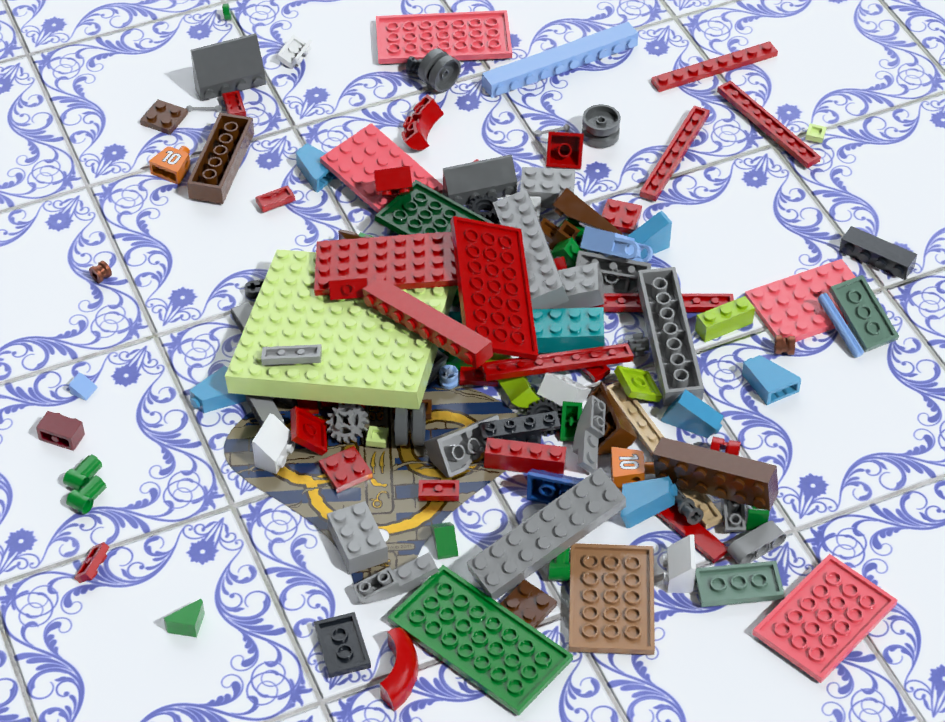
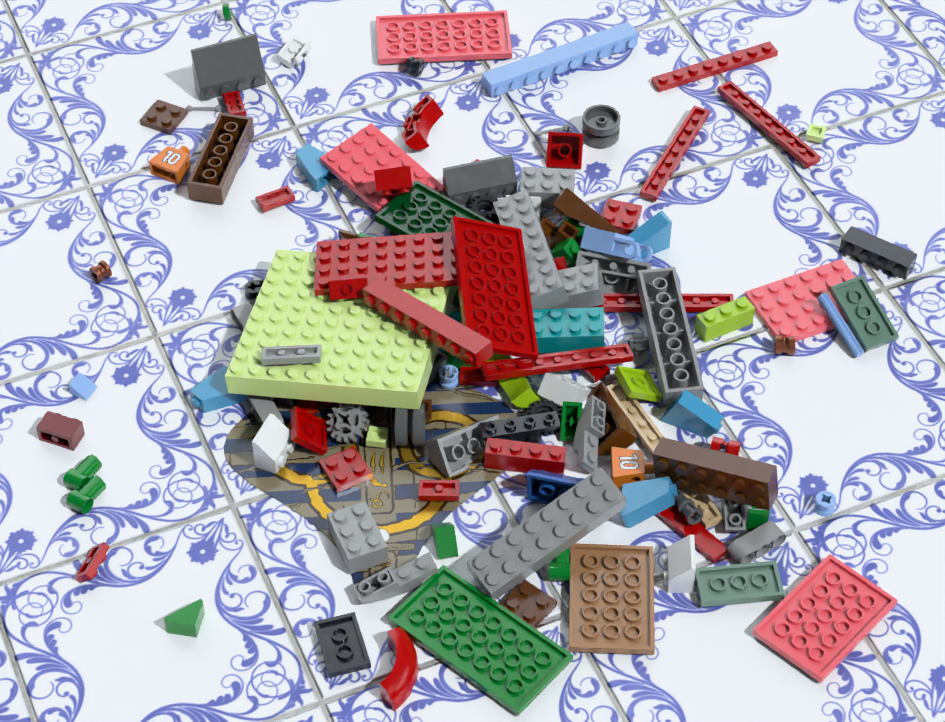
(439, 70): dark grey wheel -> none
(770, 379): dark azure slope -> none
(825, 503): none -> light blue wheel

